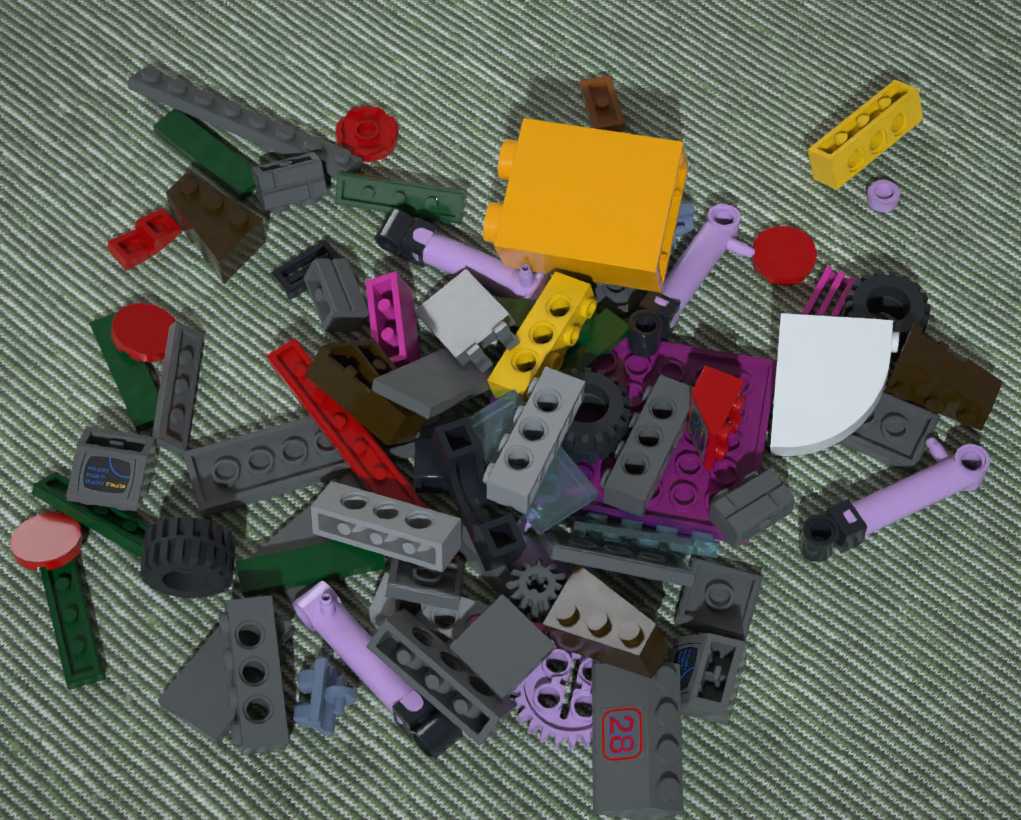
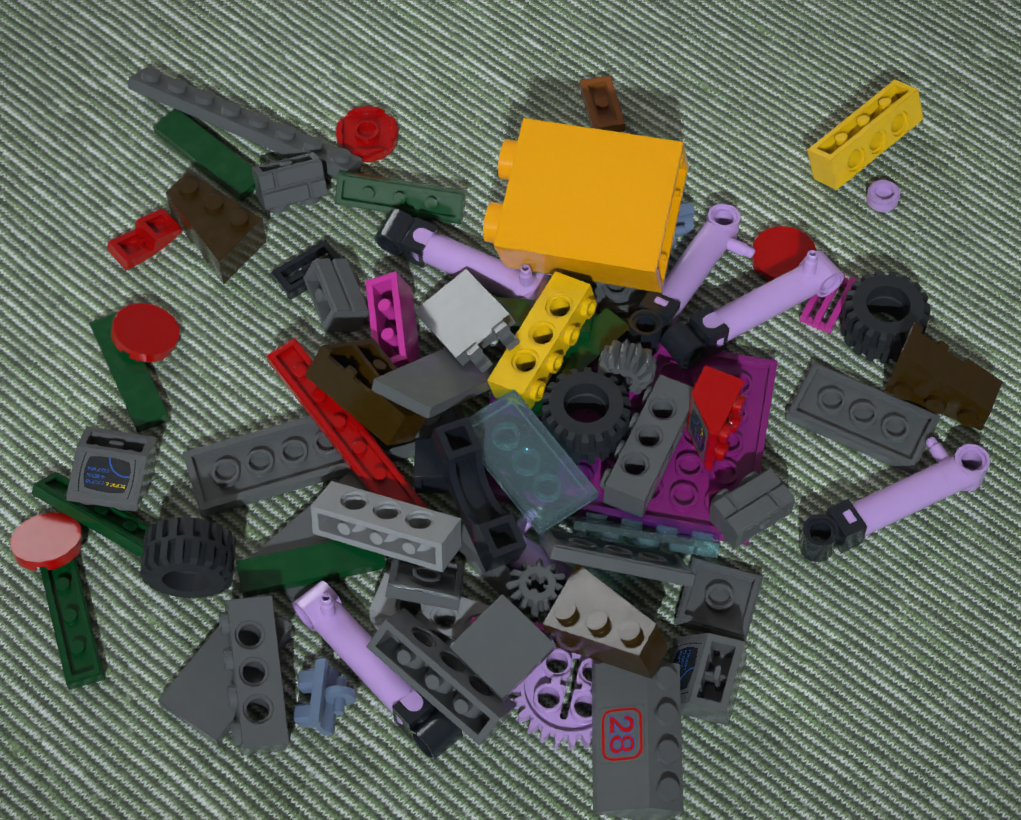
(177, 388): dark grey tile -> none
(519, 486): light grey brick -> none
(629, 364): none -> dark grey gear
(712, 329): none -> lavender piece
(827, 379): white brick -> none

